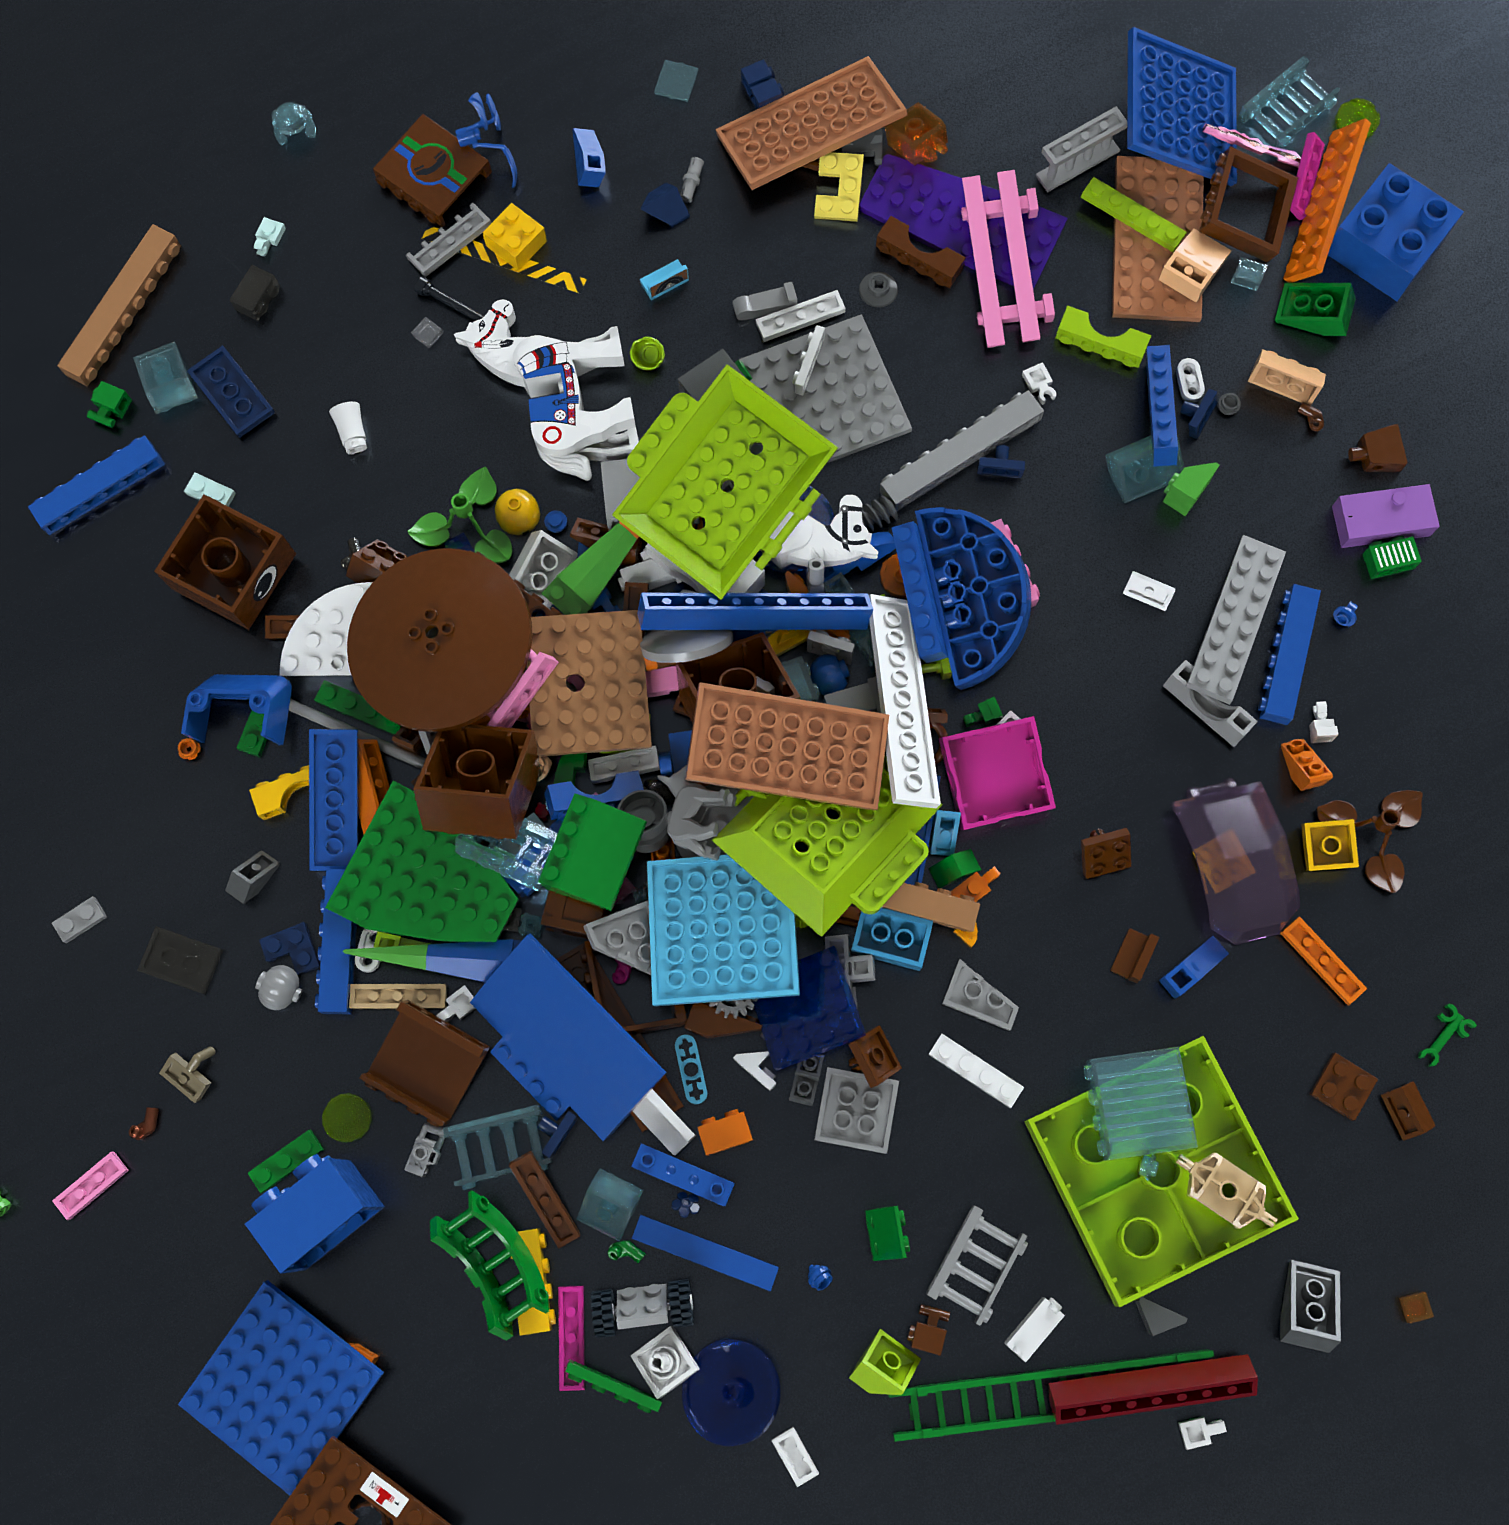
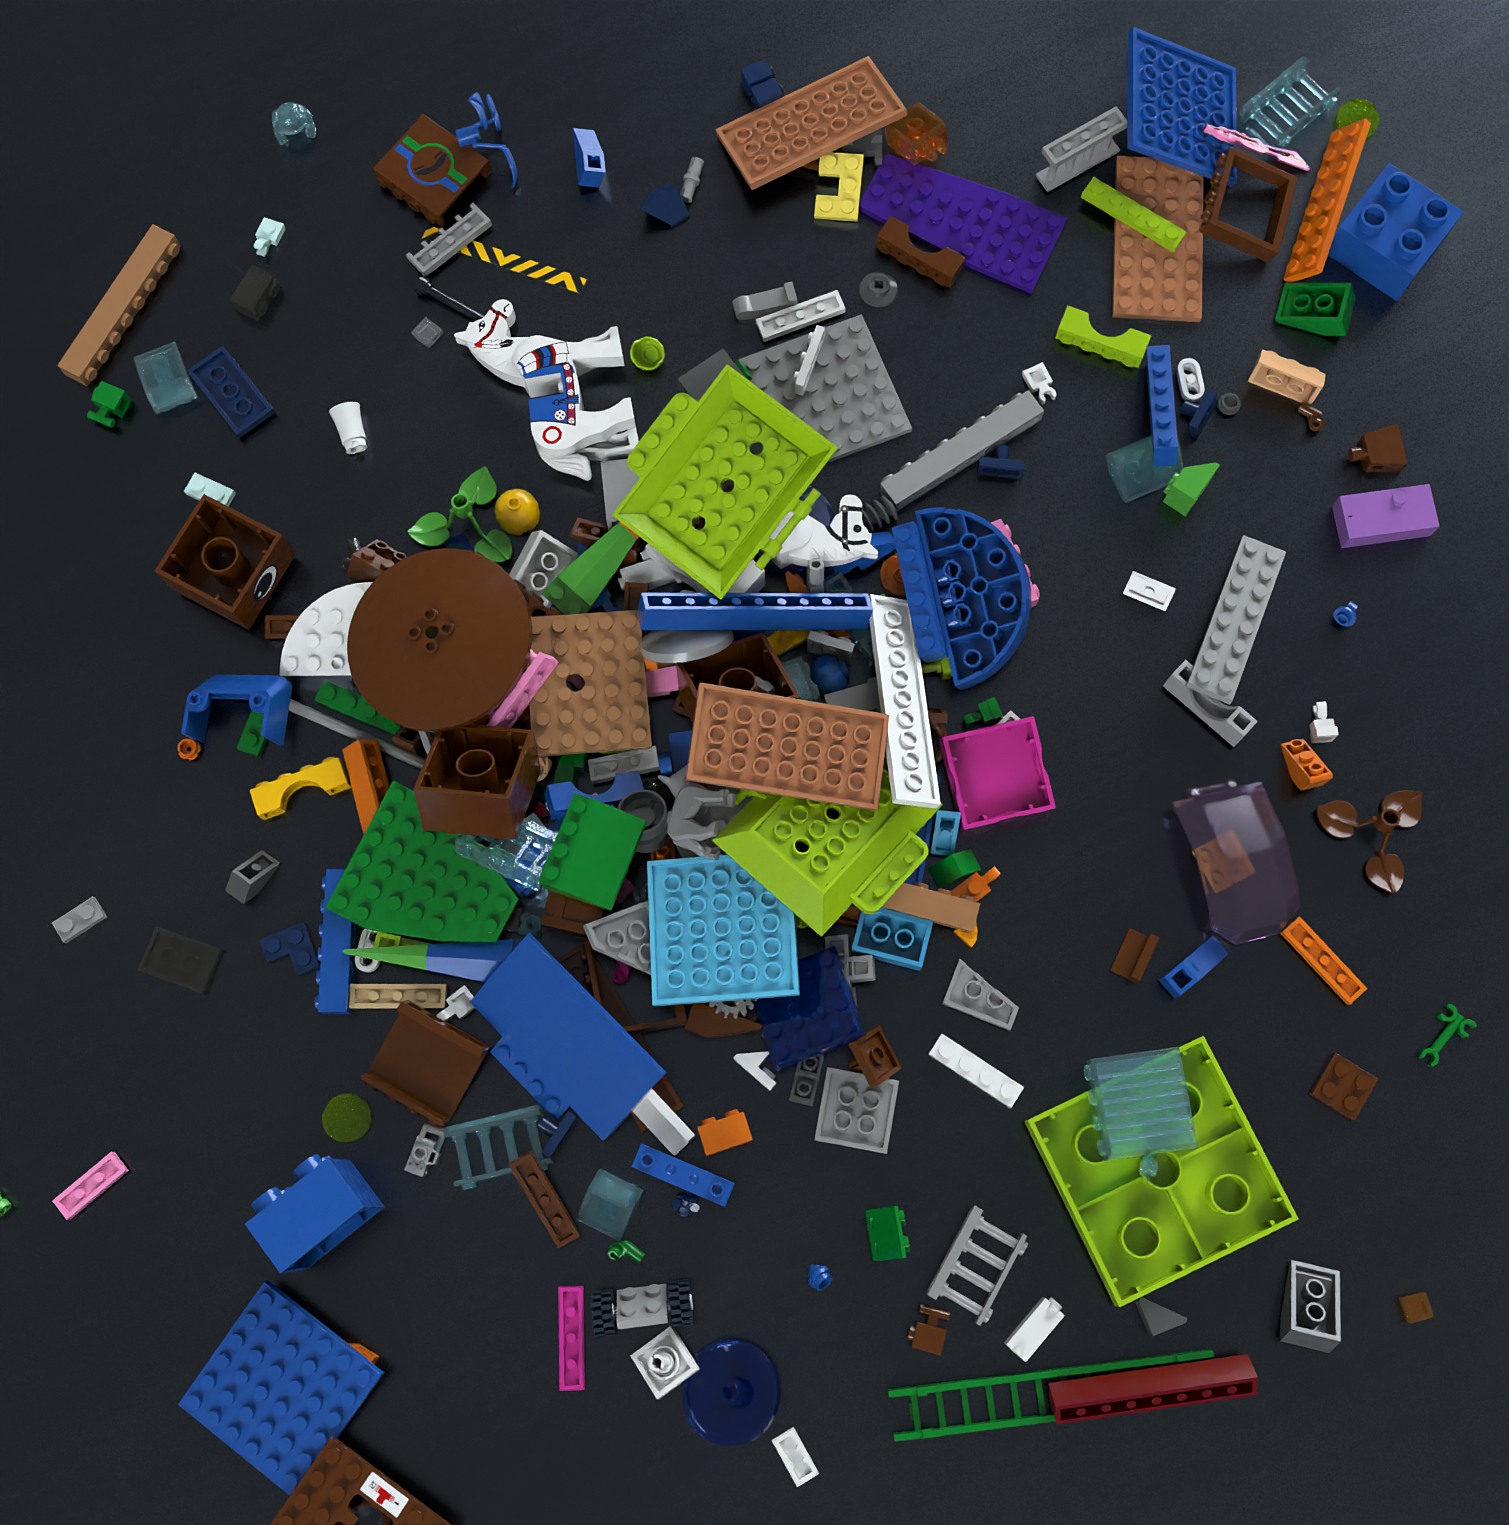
(96, 485): blue brick -> none
(147, 1126): copper arm -> none
(185, 1076): dark tan plate -> none
(278, 987): light grey plant -> none
(285, 1161): green plate -> none
(332, 798): blue plate -> none
(480, 1271): green fence -> none
(514, 236): yellow brick -> none
(534, 1320): yellow arch -> none
(555, 521): blue plate -> none
(603, 1382): green plate -> none
(665, 279): medium azure panel -> none
(676, 80): clear light blue piece -> none
(681, 1053): medium azure beam -> none
(705, 1252): blue tile -> none
(885, 1366): lime slope -> none
(1011, 207): bright pink fence -> none
(1106, 852): reddish brown plate -> none
(1194, 265): light nougat slope -> none
(1197, 1433): white plate -> none
(1206, 1186): tan plate -> none
(1248, 274): clear light blue piece -> none
(1289, 655): blue brick -> none
(1307, 174): dark pink tile -> none
(1330, 845): yellow brick -> none
(1391, 557): green brick -> none
(1408, 1111): reddish brown panel -> none

